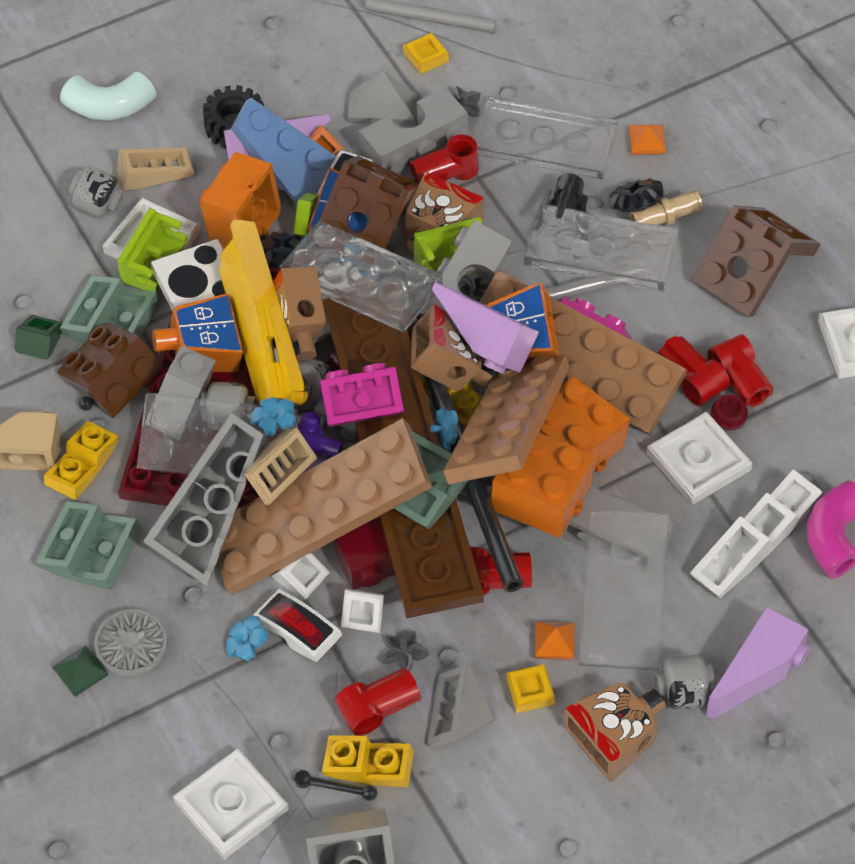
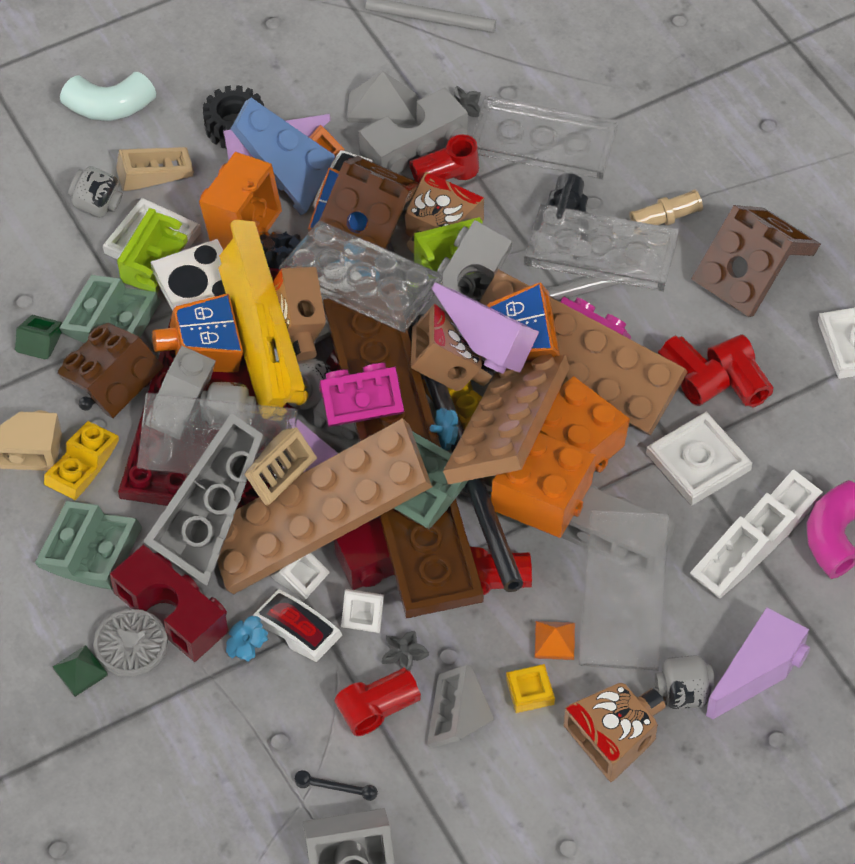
(150, 580): none -> dark red arch
(231, 803): white tile -> none
(273, 415): dark azure plant -> none
(304, 213): lime tile -> none
(315, 437): dark purple arm -> none
(366, 762): yellow slope -> none
(426, 53): yellow tile -> none
(636, 195): black gear -> none
(647, 139): orange slope -> none
(729, 412): dark red plate -> none

